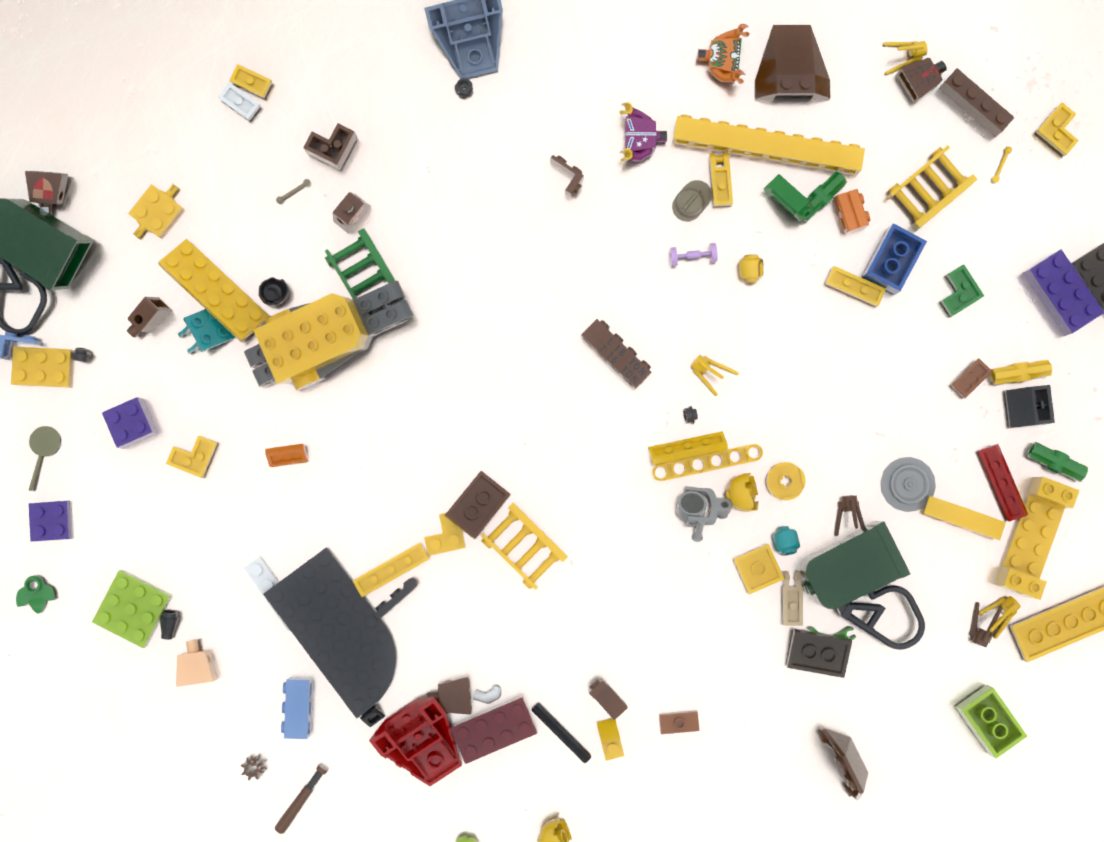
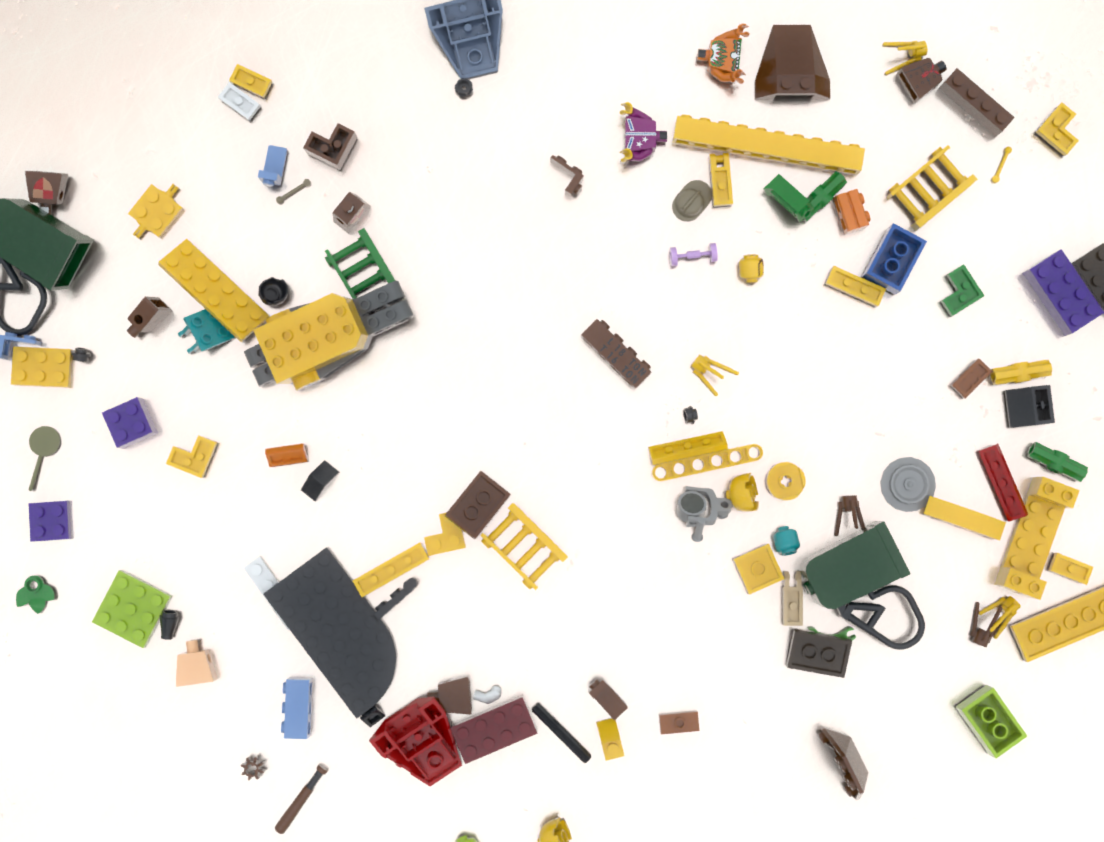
(273, 166): none -> medium blue bracket
(319, 480): none -> black slope
(1070, 568): none -> yellow plate

